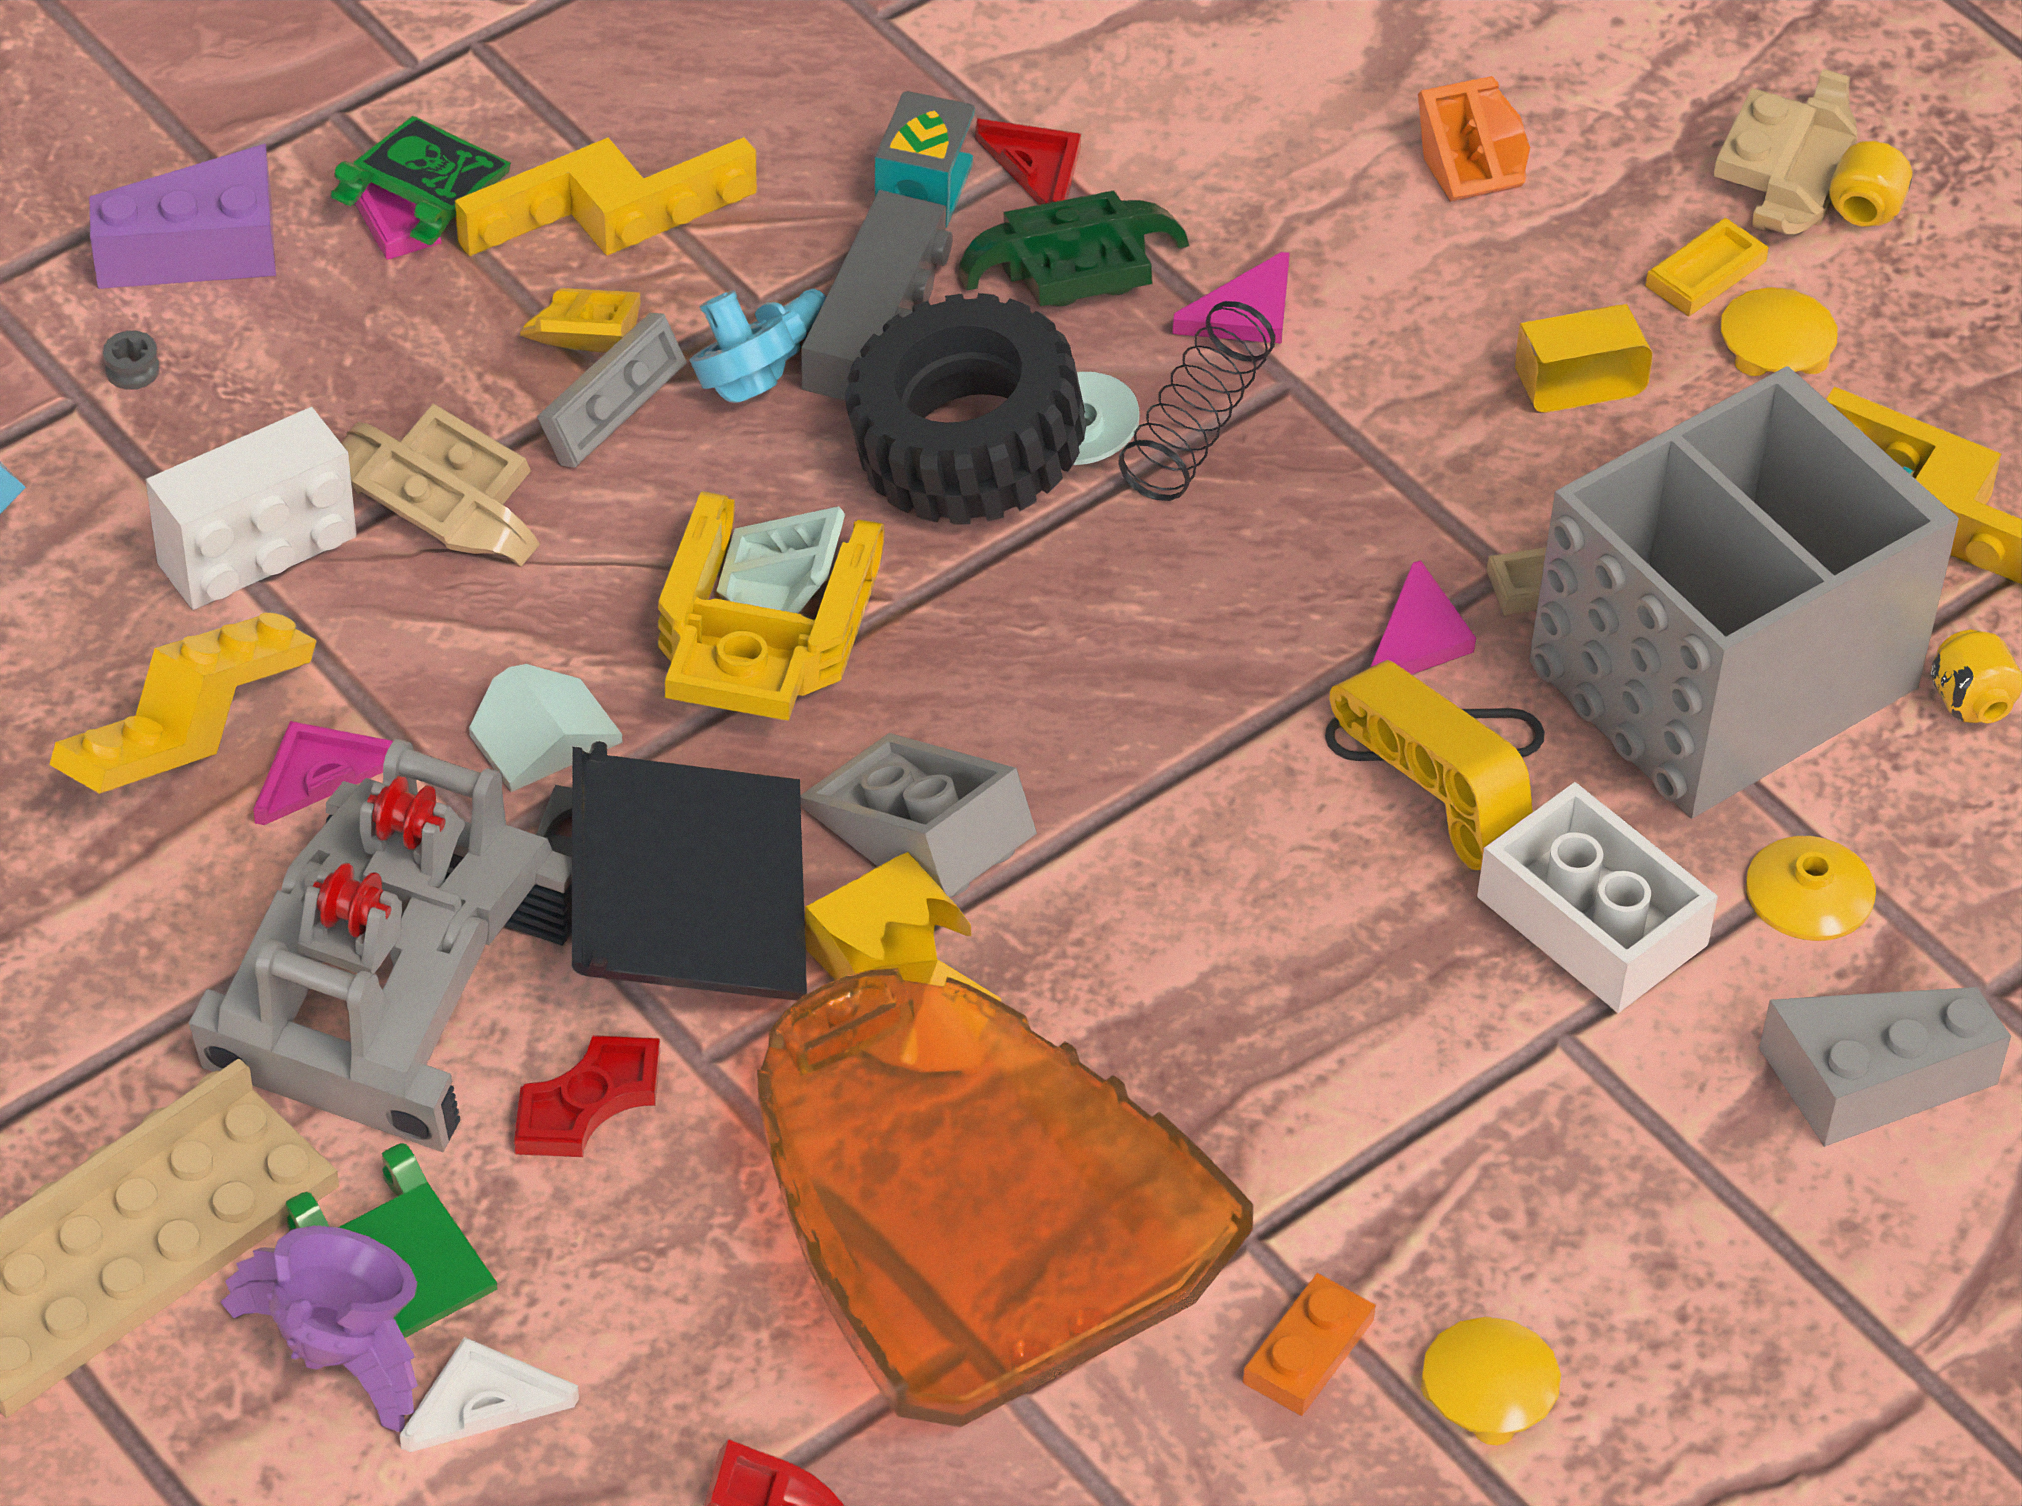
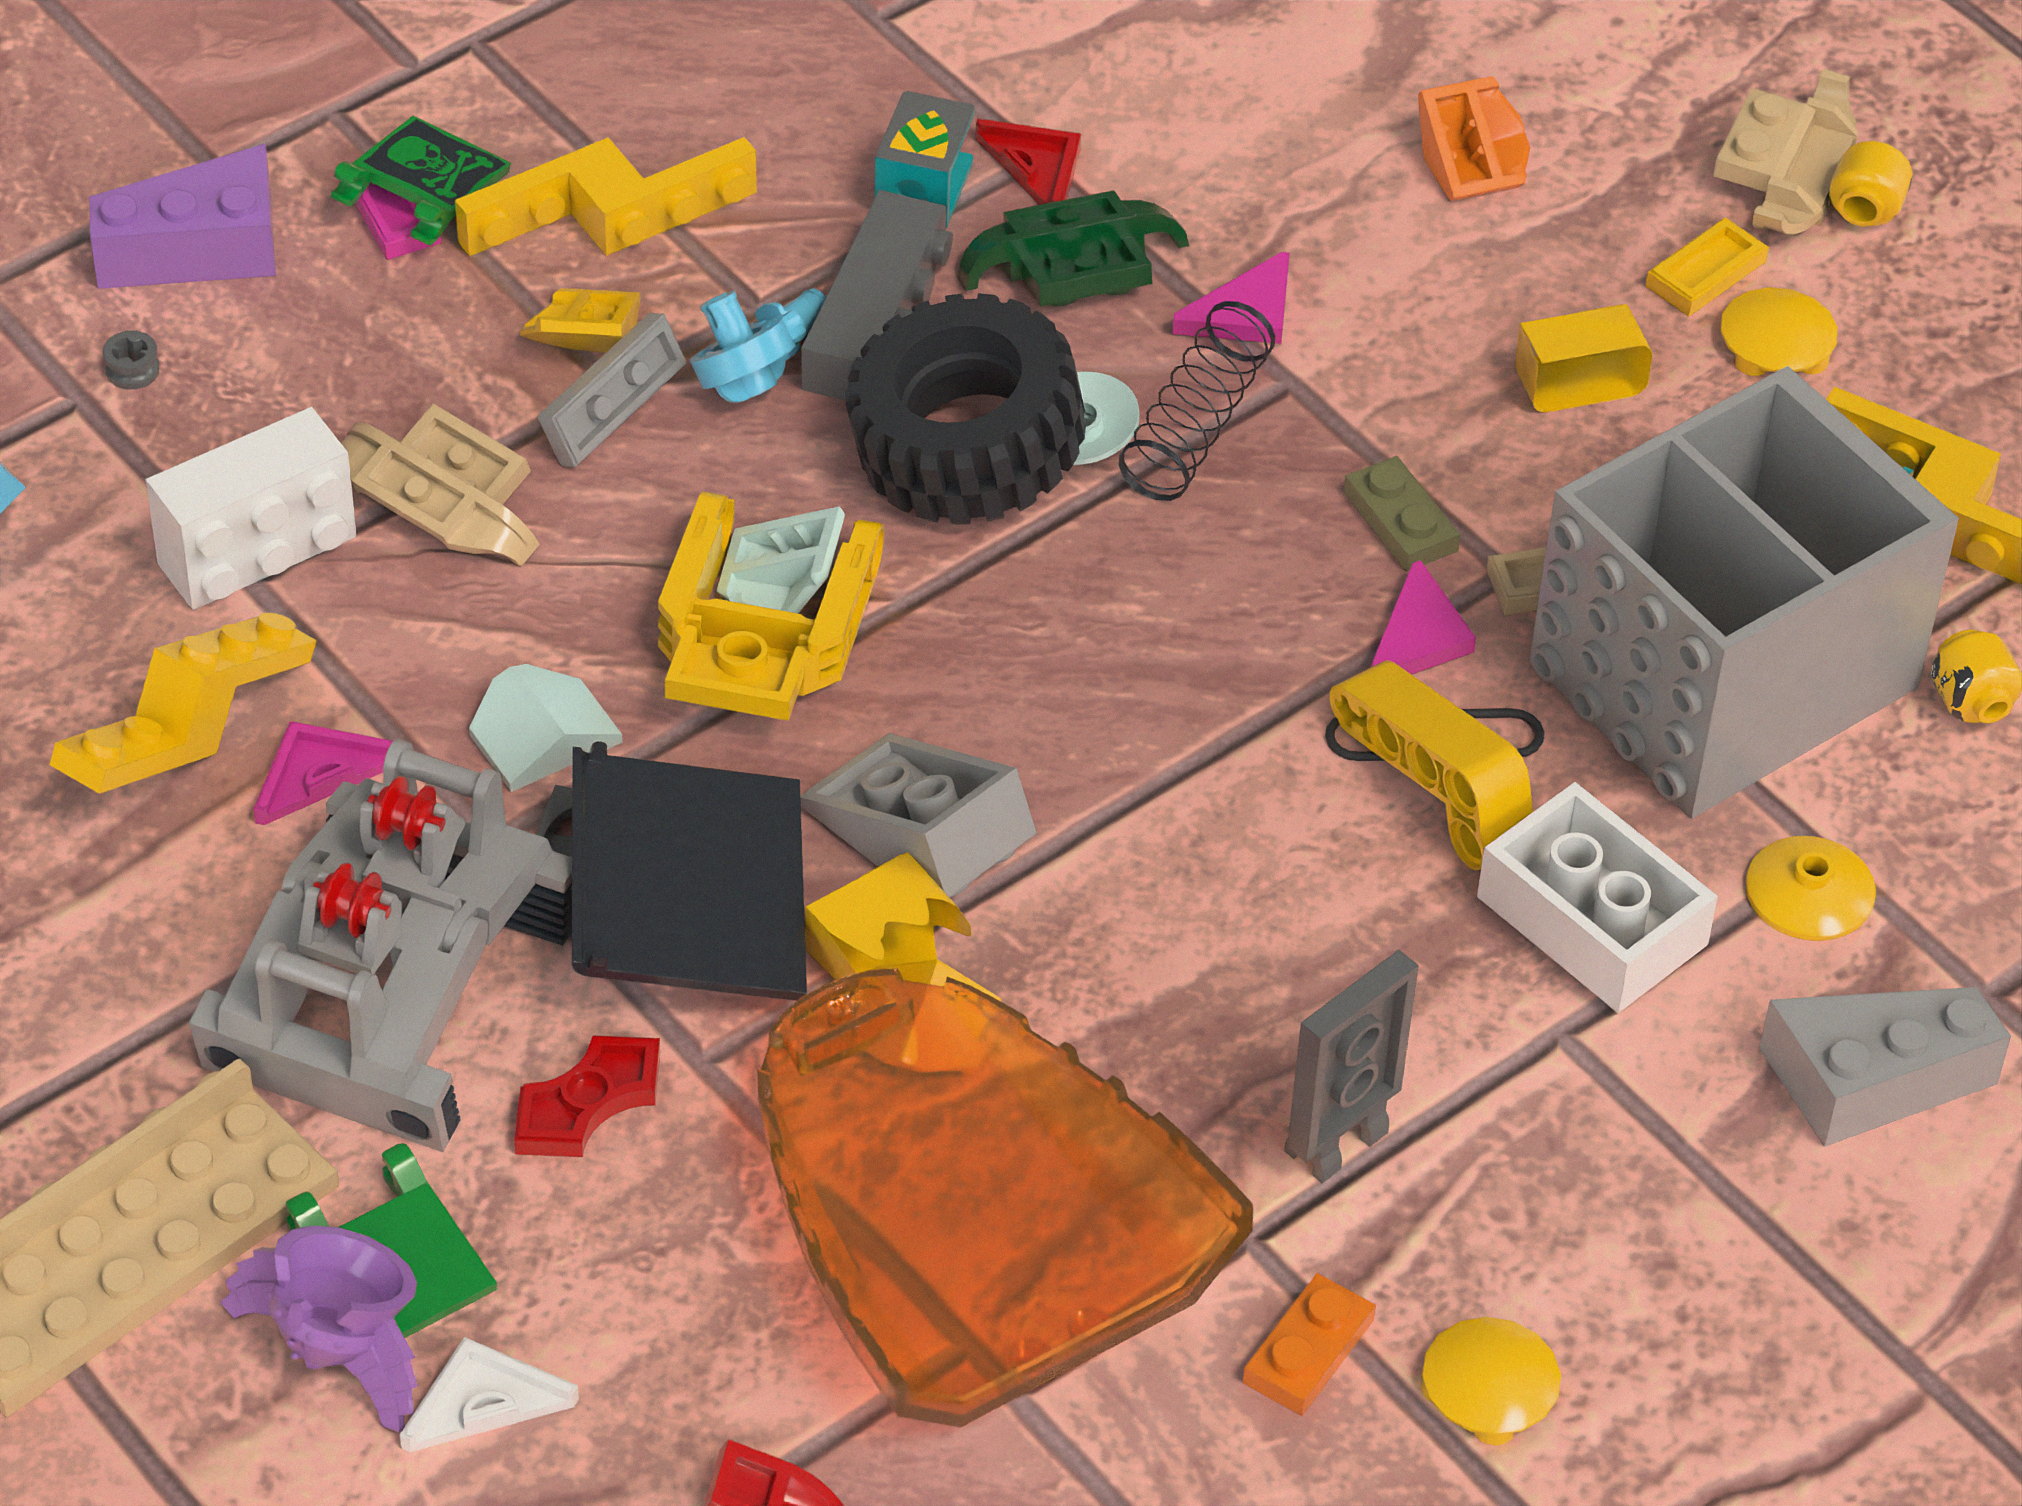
(1351, 1064): none -> dark grey tile
(1401, 513): none -> olive plate

